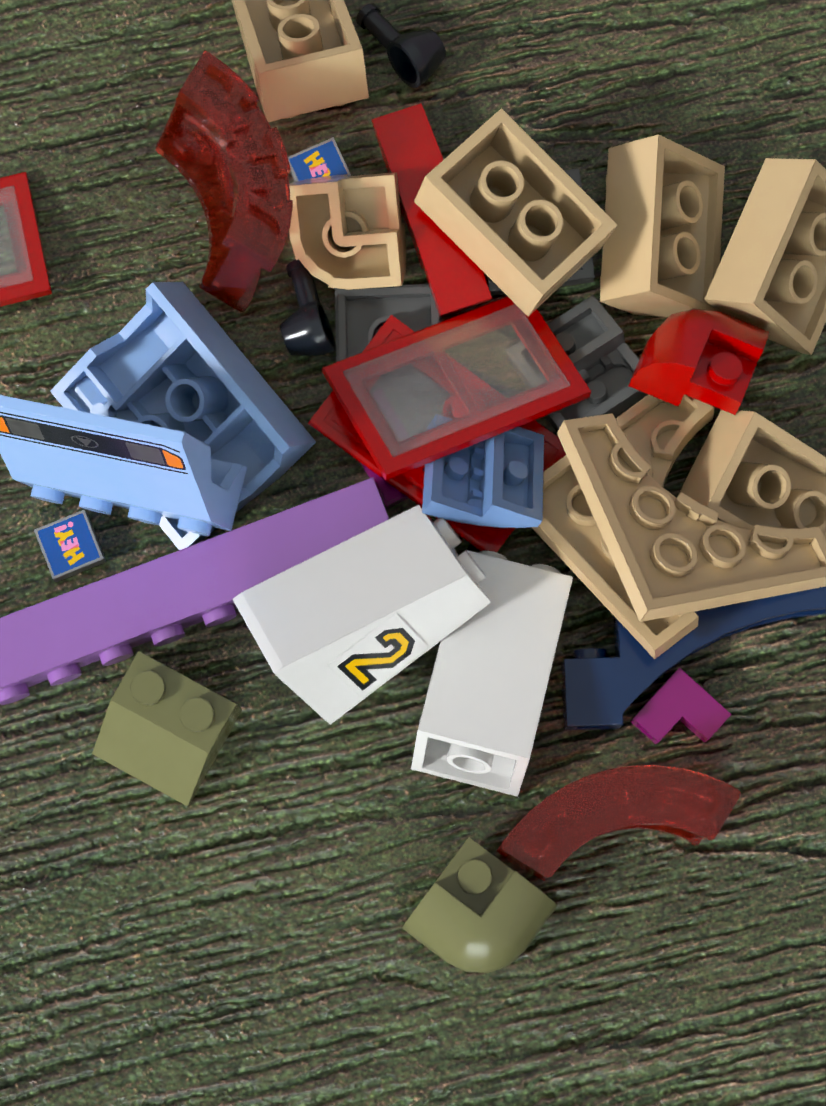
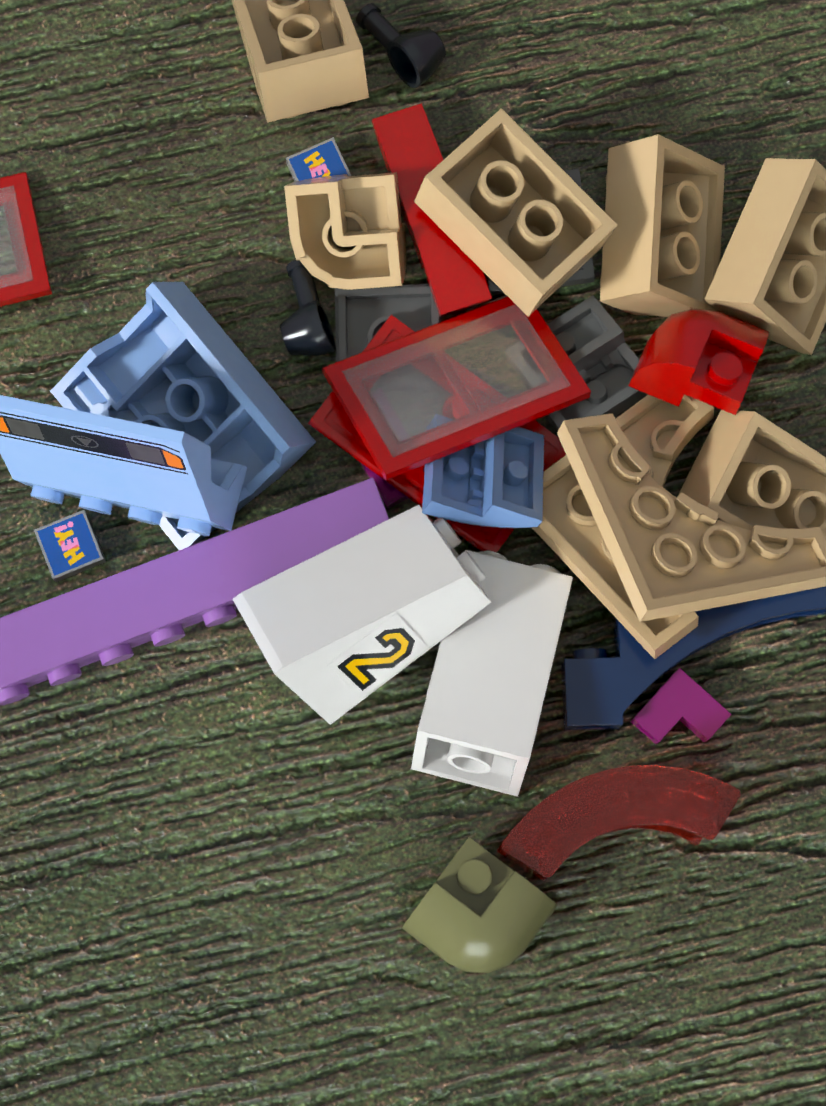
(164, 728): olive slope -> none
(237, 173): clear red fence -> none

